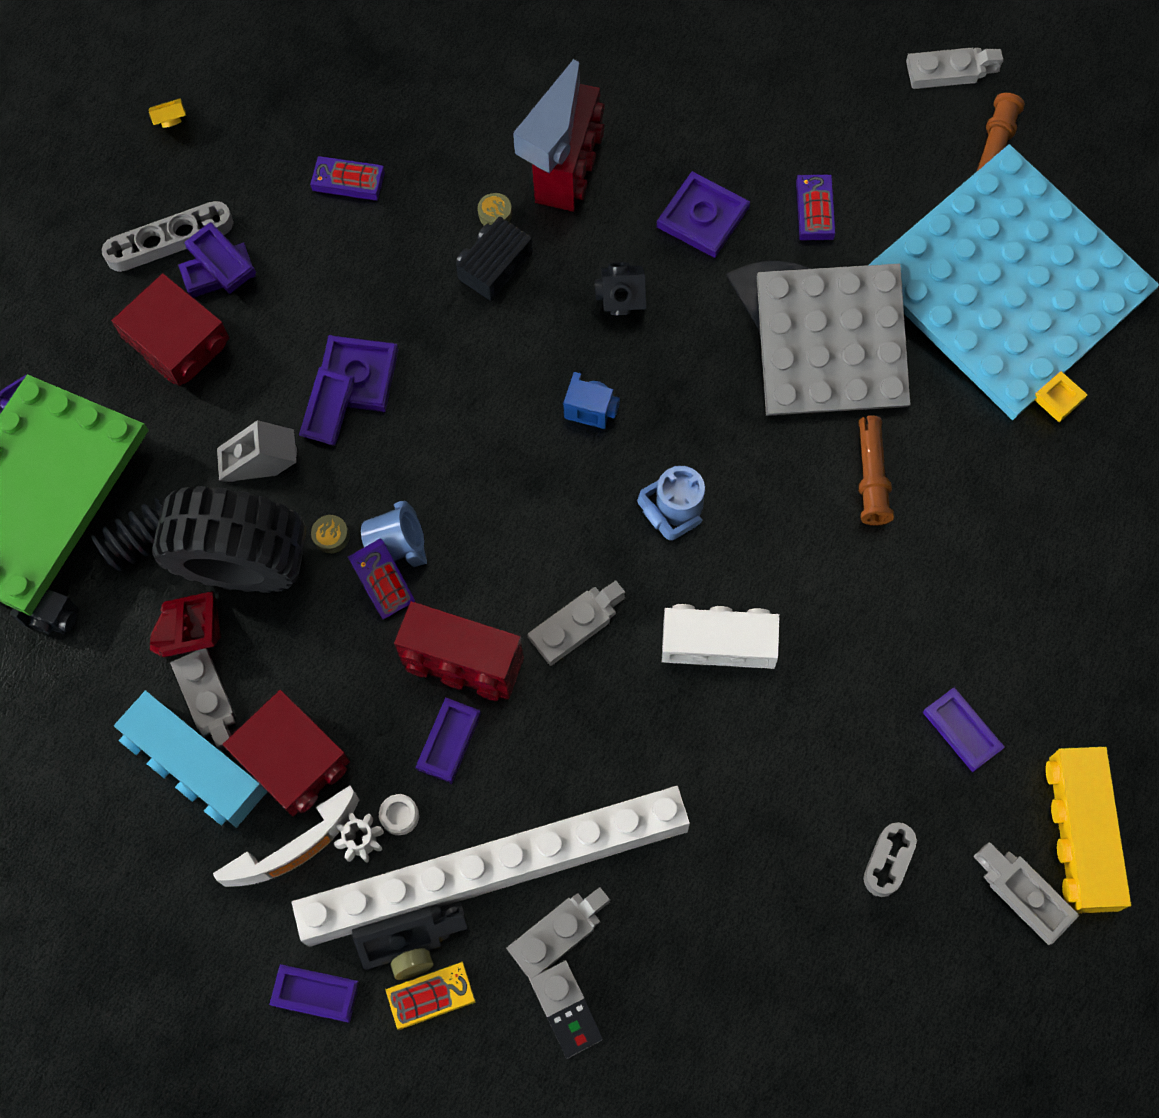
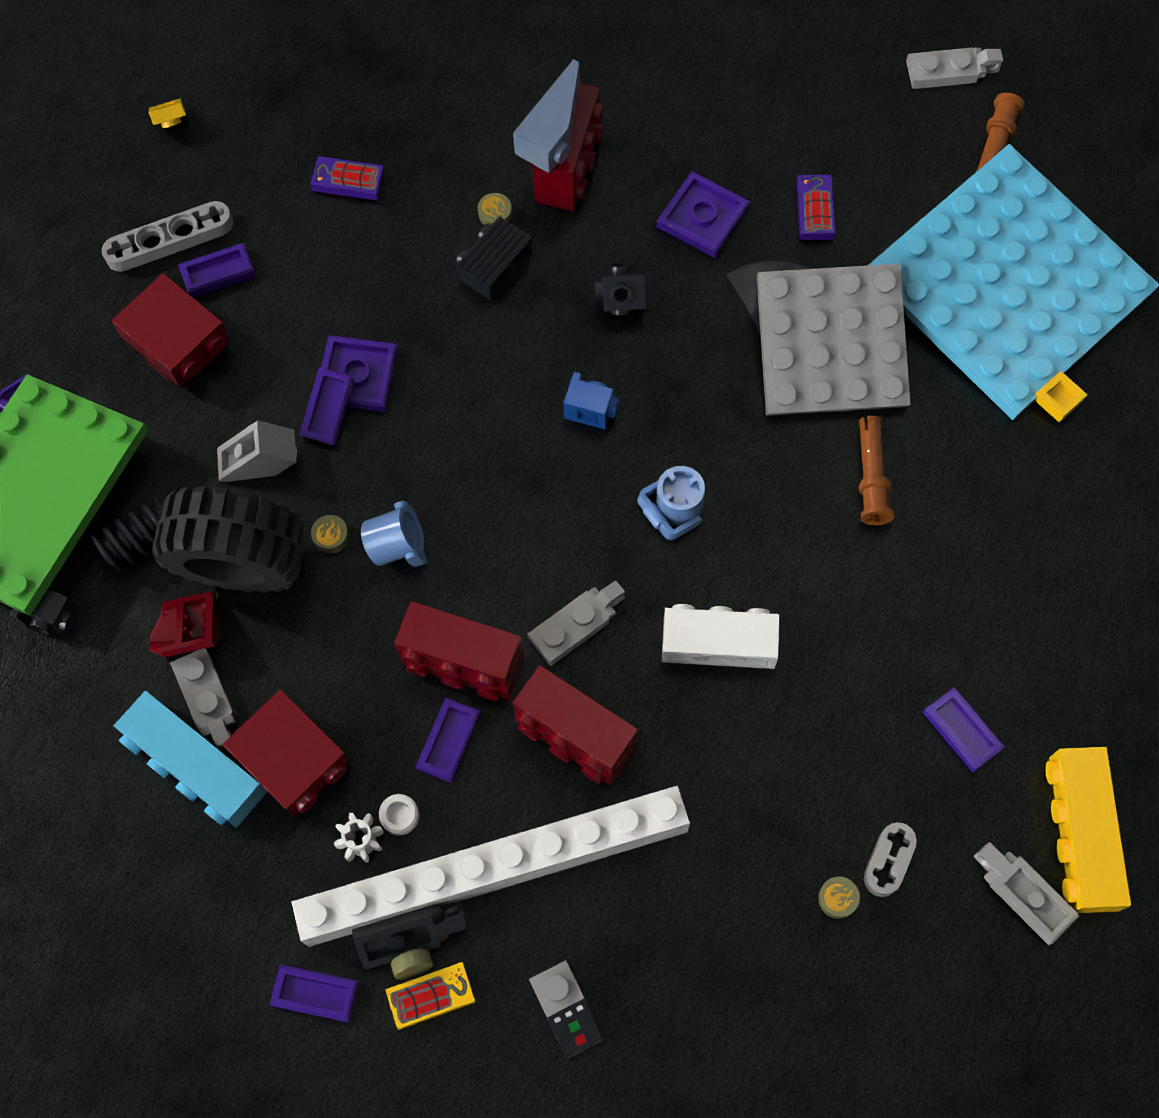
(220, 257): dark purple tile -> none
(246, 869): white slope -> none
(381, 578): tile -> none
(557, 933): light grey hinge -> none
(574, 726): none -> dark red brick
(839, 897): none -> olive tile

